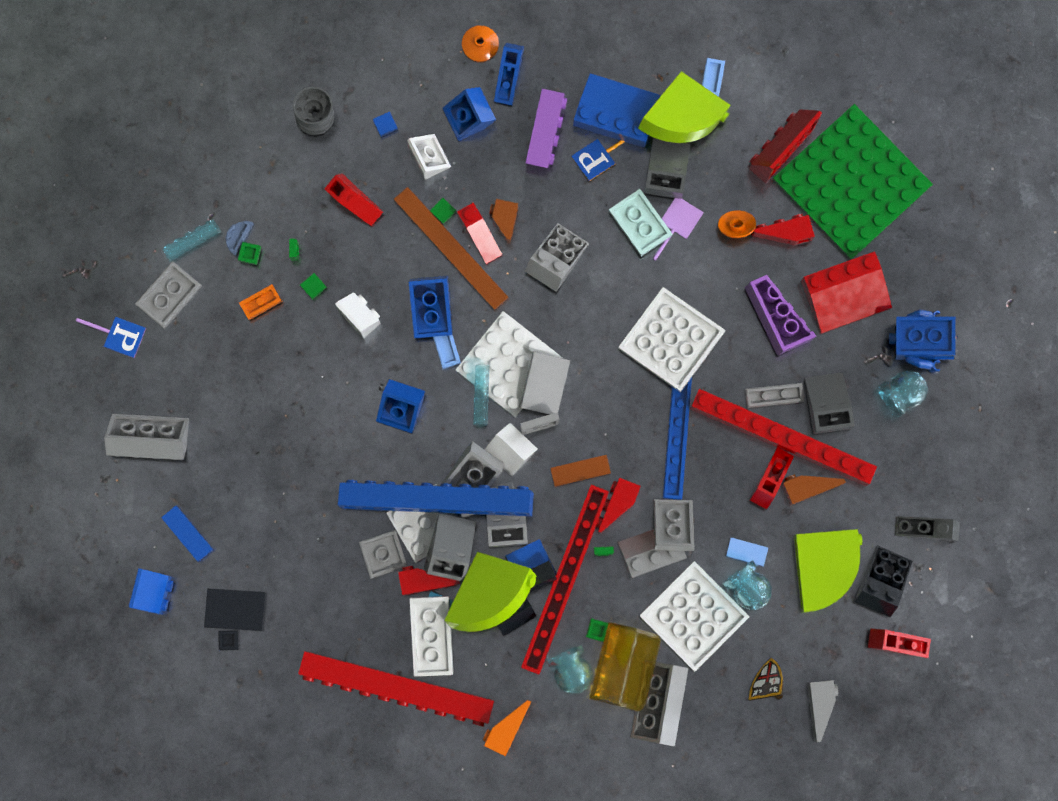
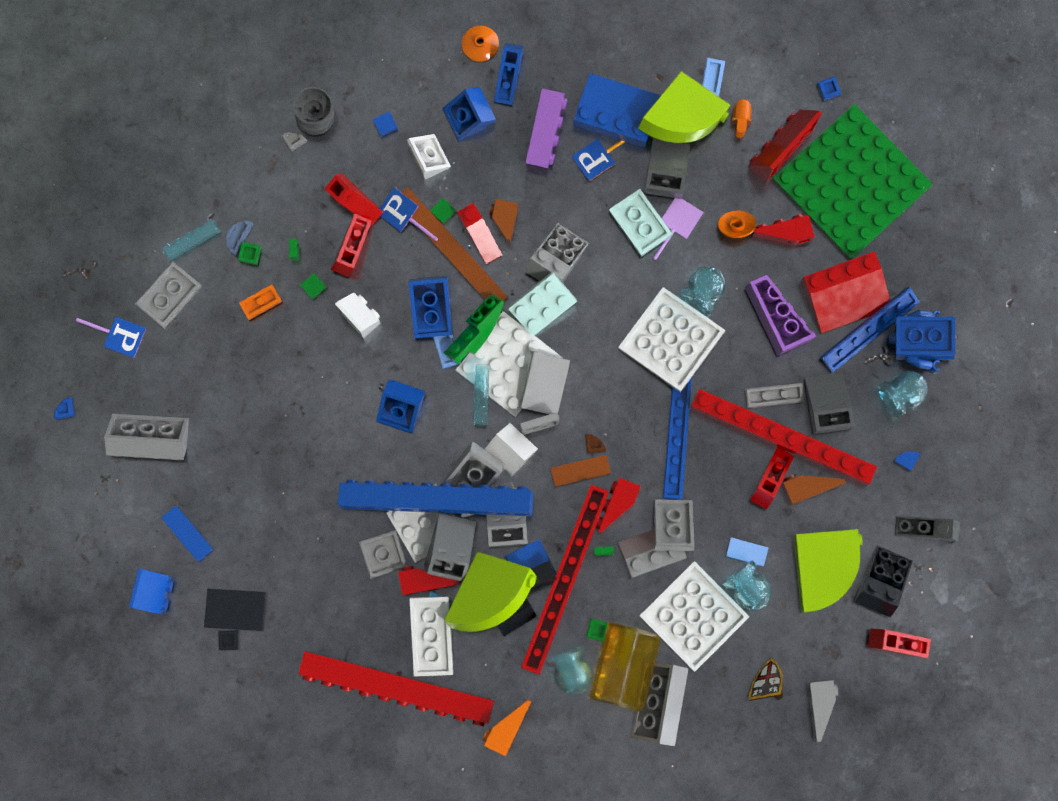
(64, 409): none -> blue tile
(293, 140): none -> light grey tile
(351, 245): none -> red slope
(398, 211): none -> blue piece
(480, 326): none -> green slope
(542, 304): none -> light aqua plate
(594, 444): none -> reddish brown tile
(705, 287): none -> clear light blue tile
(741, 117): none -> orange arm
(829, 88): none -> blue tile
(869, 329): none -> blue tile
(907, 460): none -> blue tile

